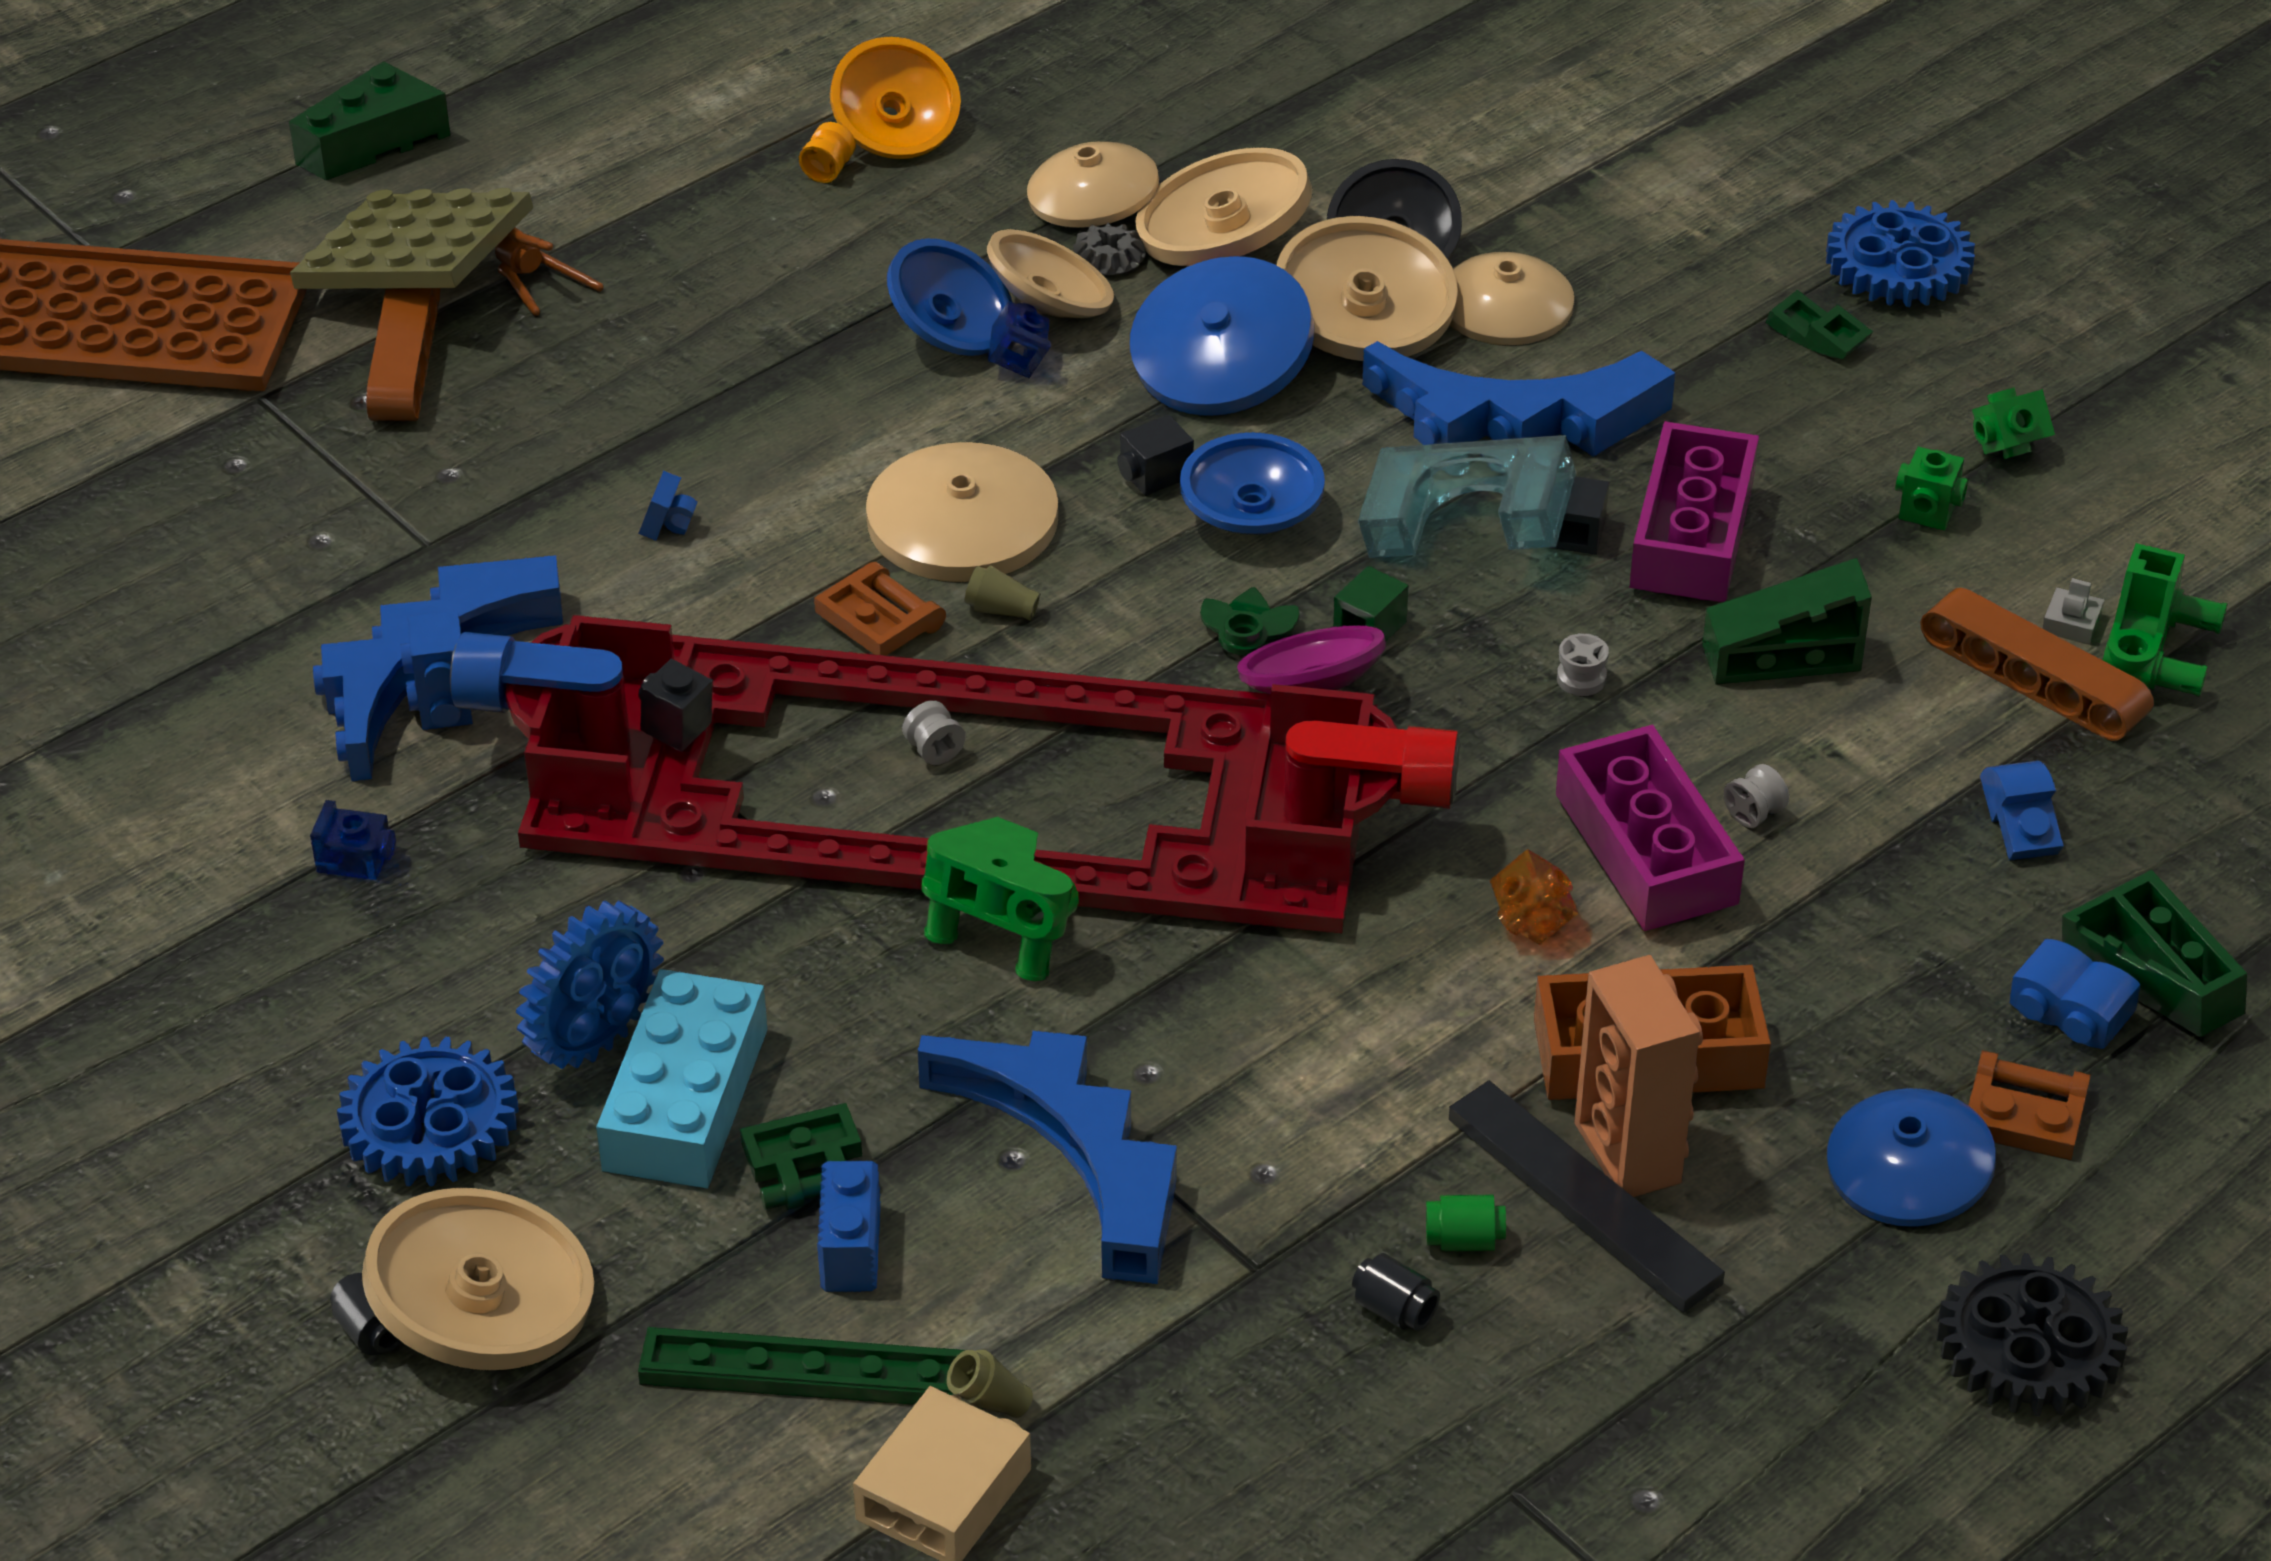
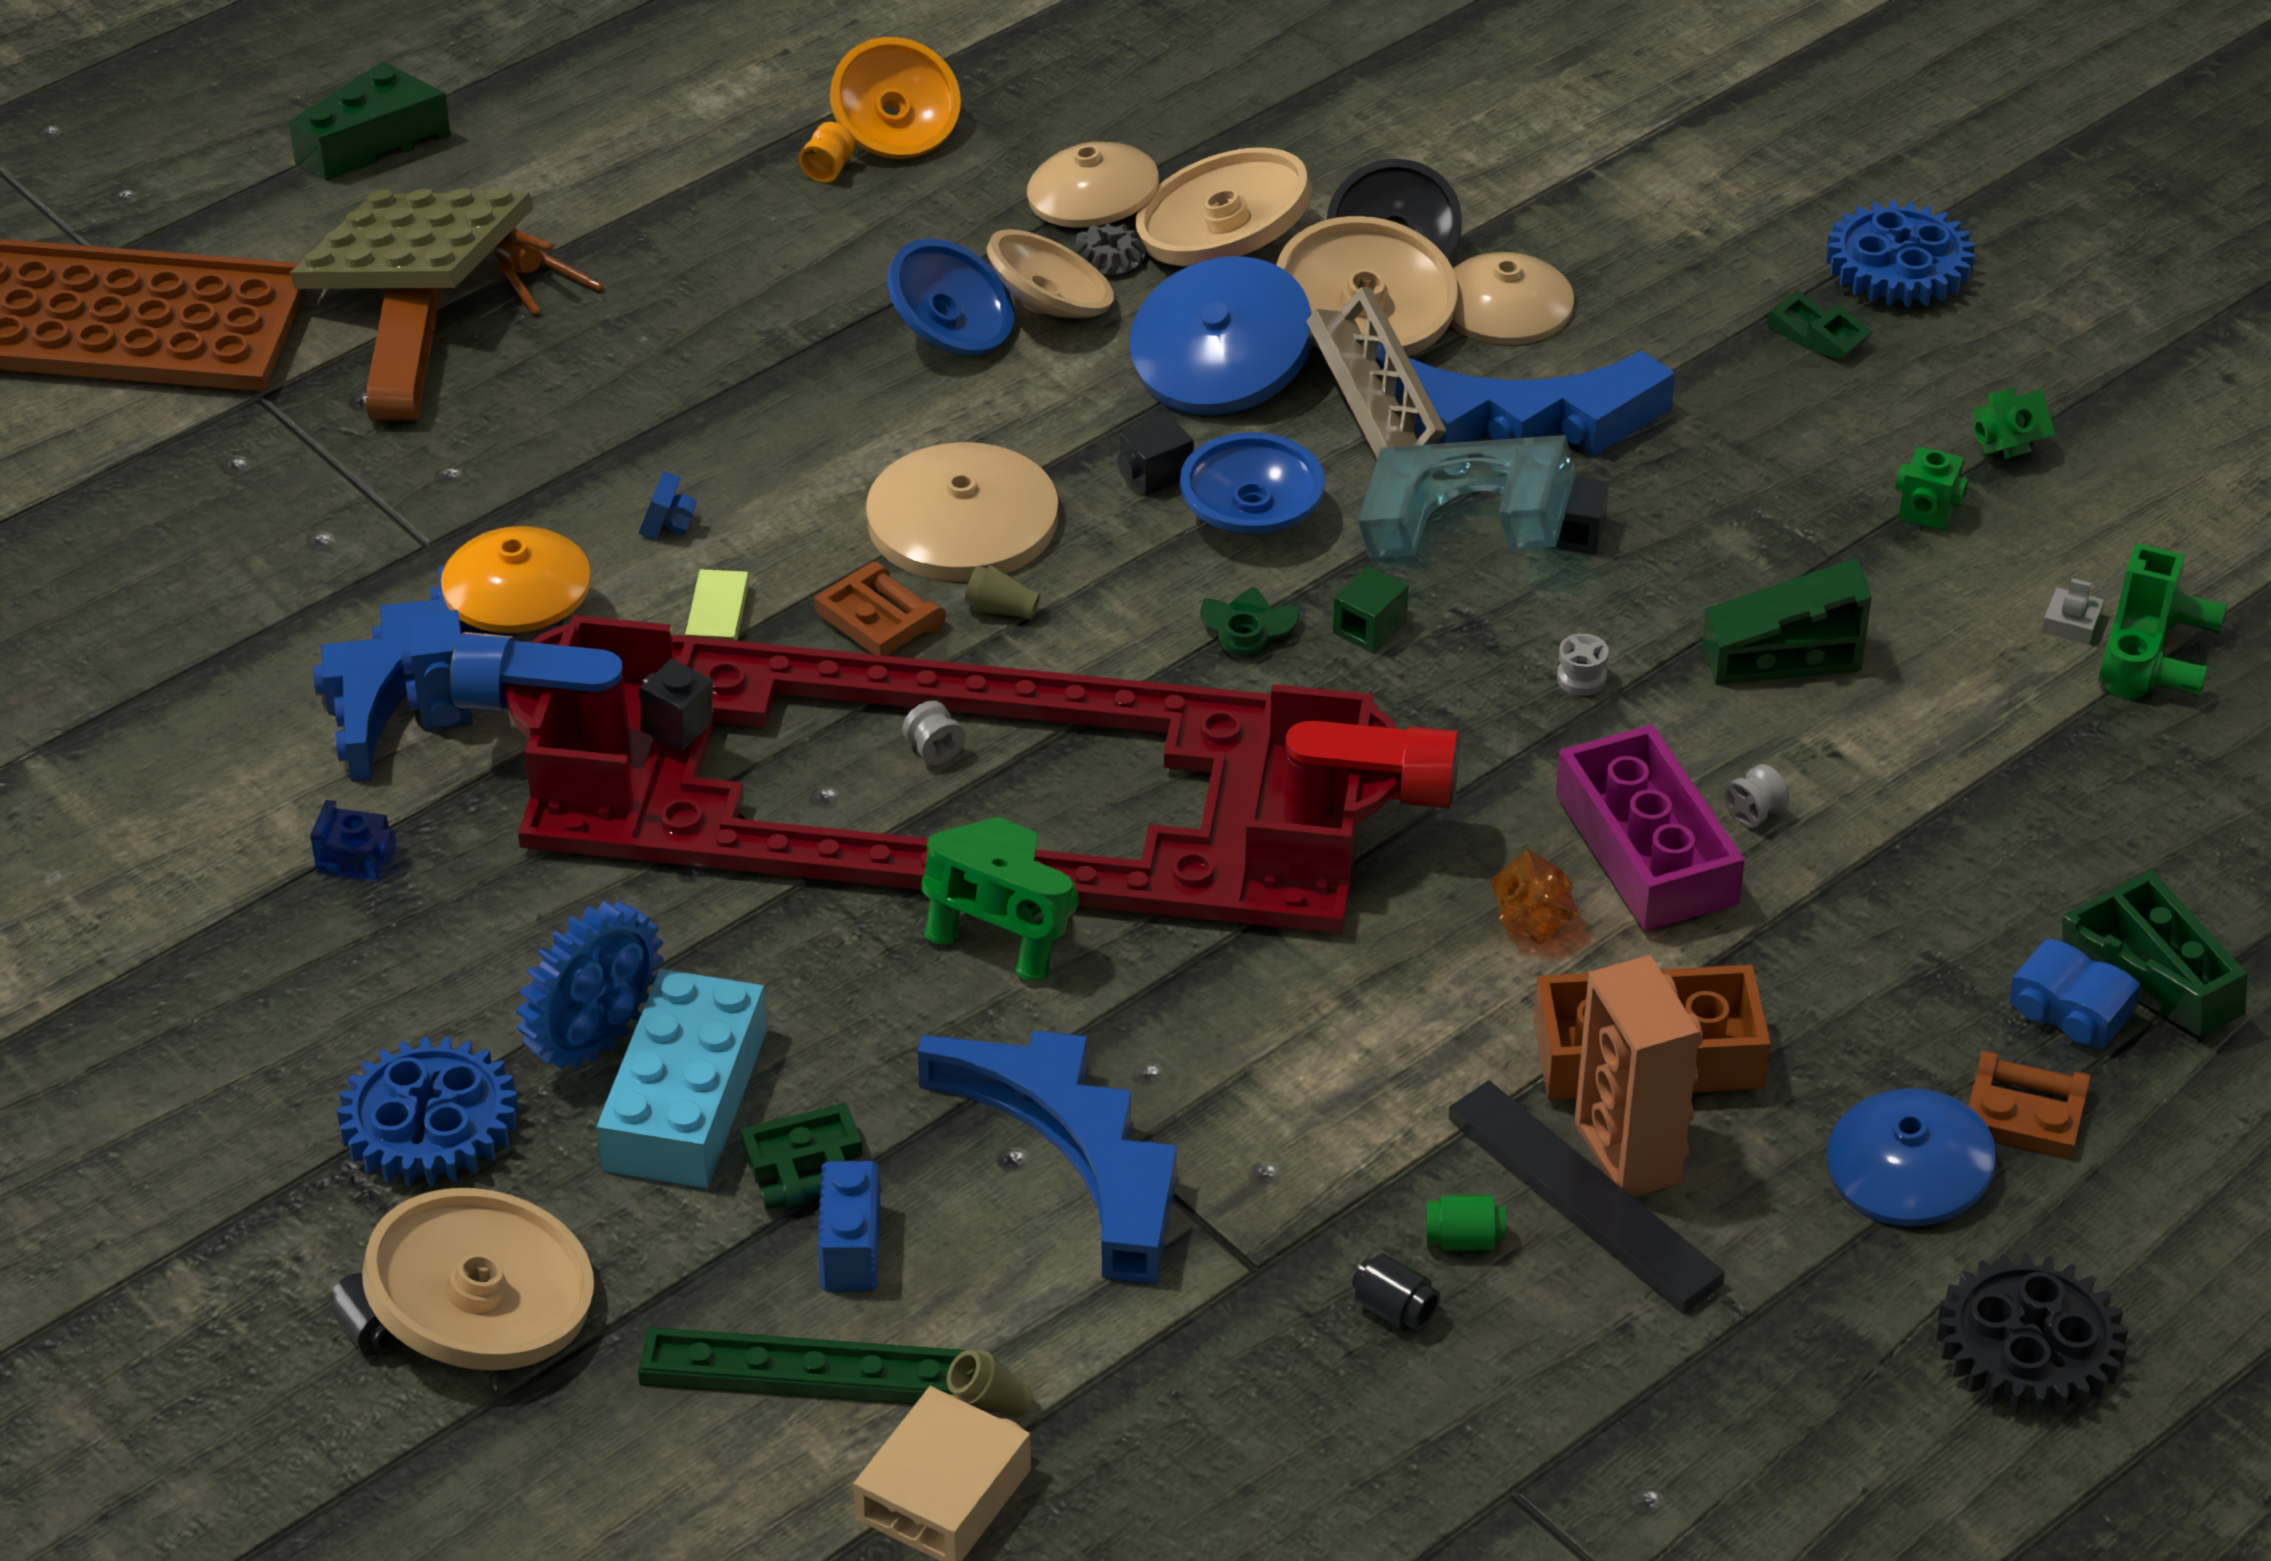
(516, 579): none -> light orange dish
(718, 604): none -> yellowish green tile
(1026, 327): clear blue brick -> none
(1314, 659): magenta dish -> none
(1364, 384): none -> dark tan fence
(1694, 512): magenta brick -> none
(2022, 803): blue brick -> none
(2037, 664): dark orange beam -> none

